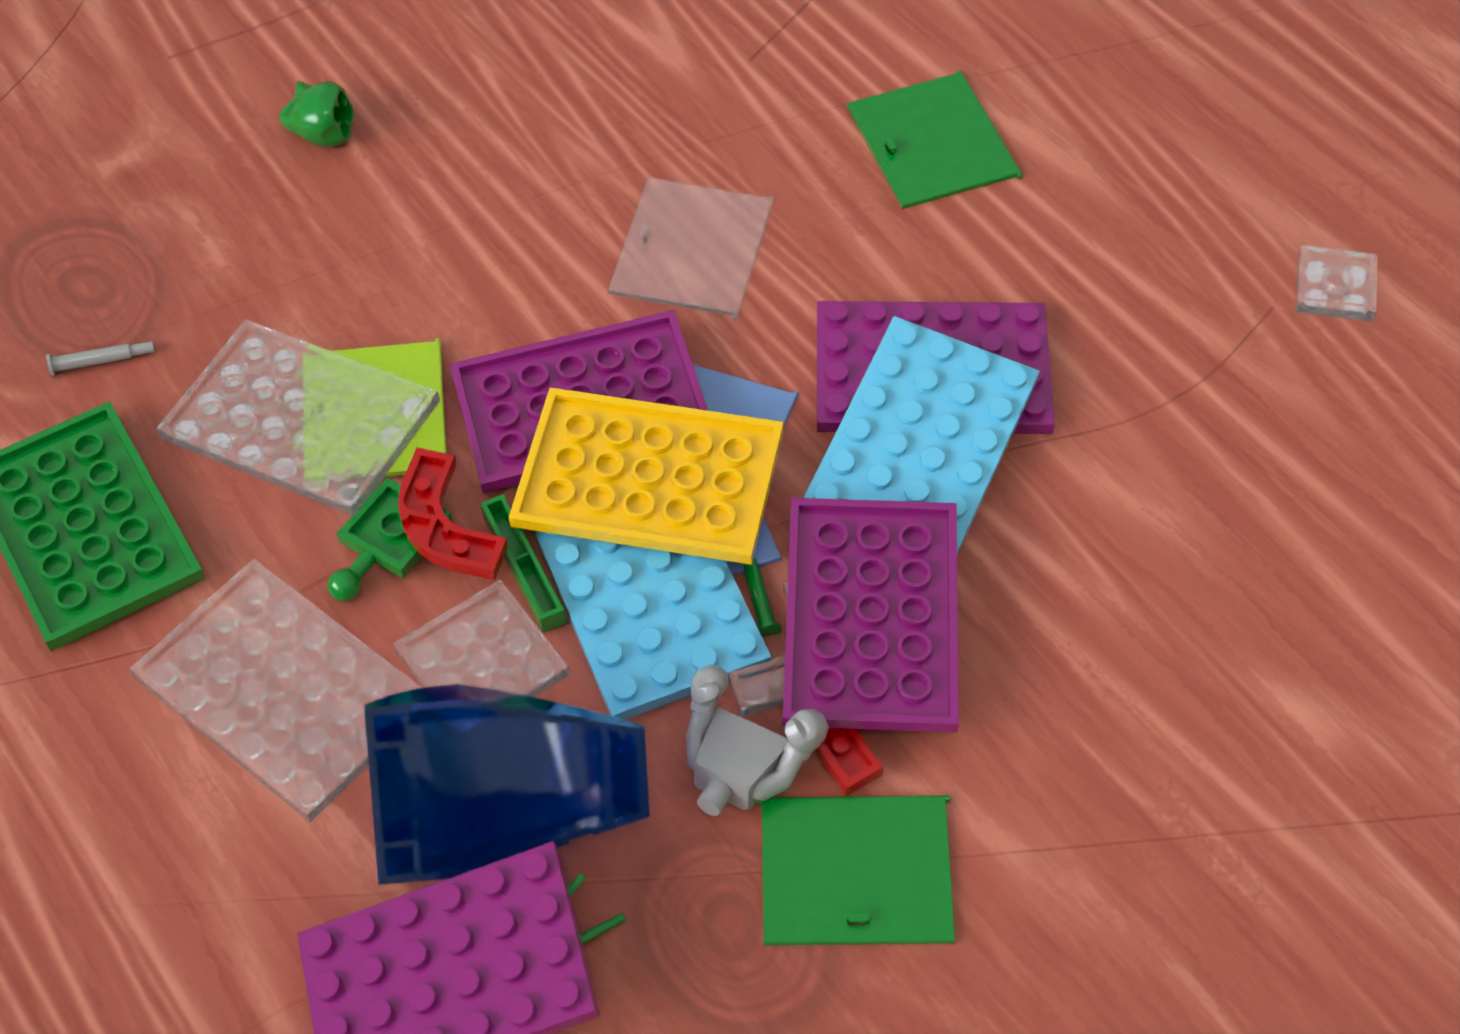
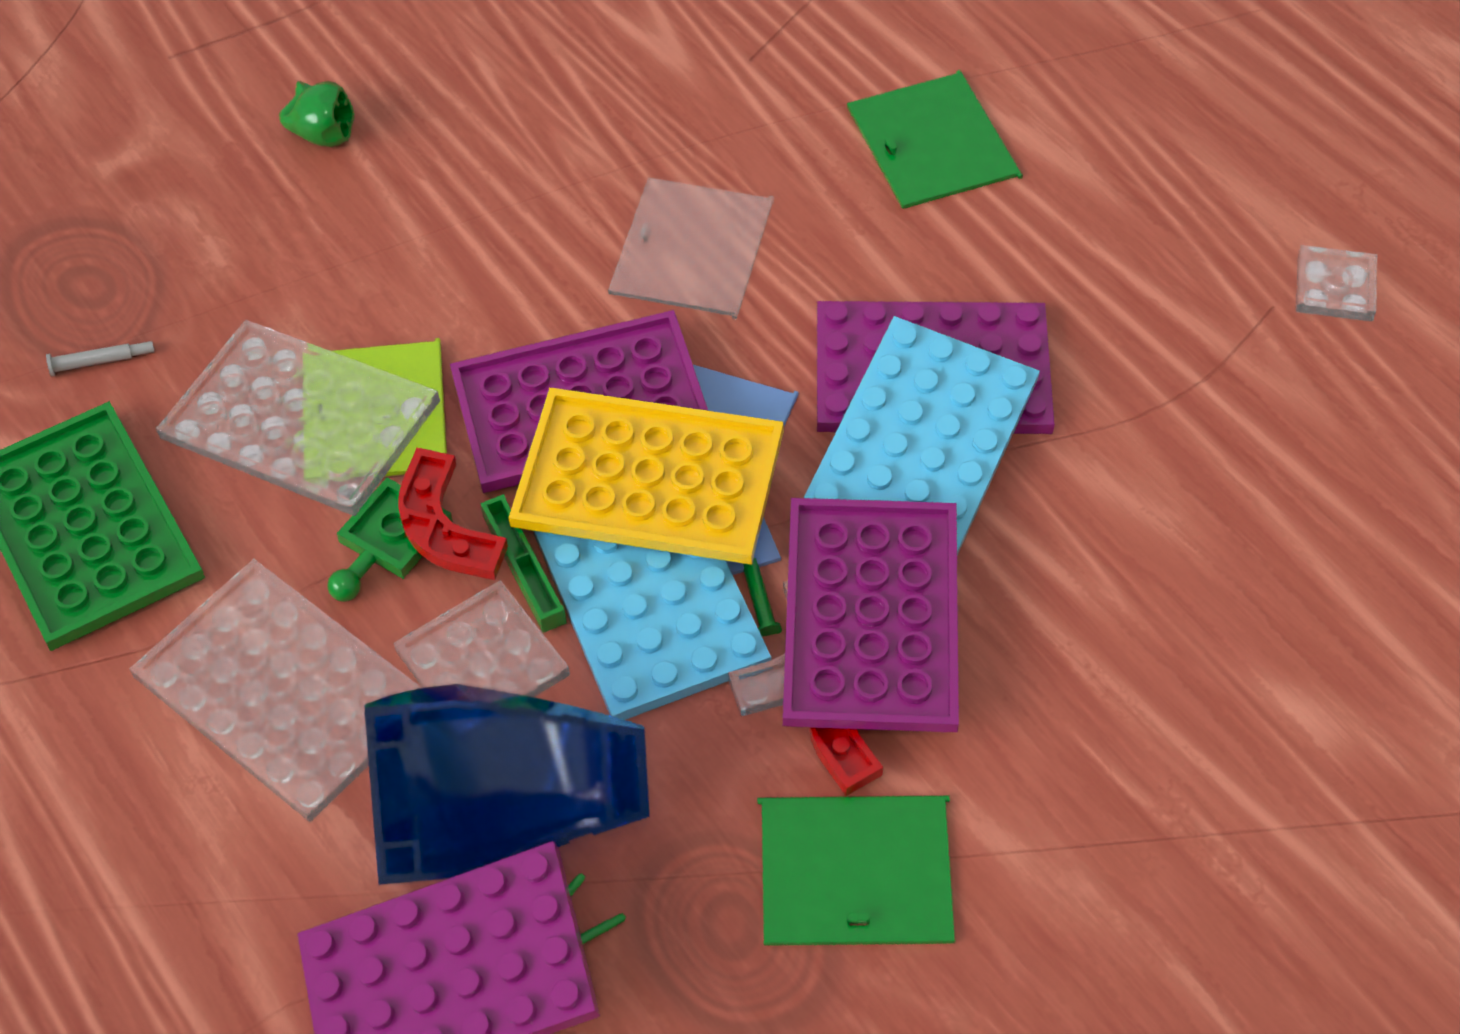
(737, 758): light grey torso -> none

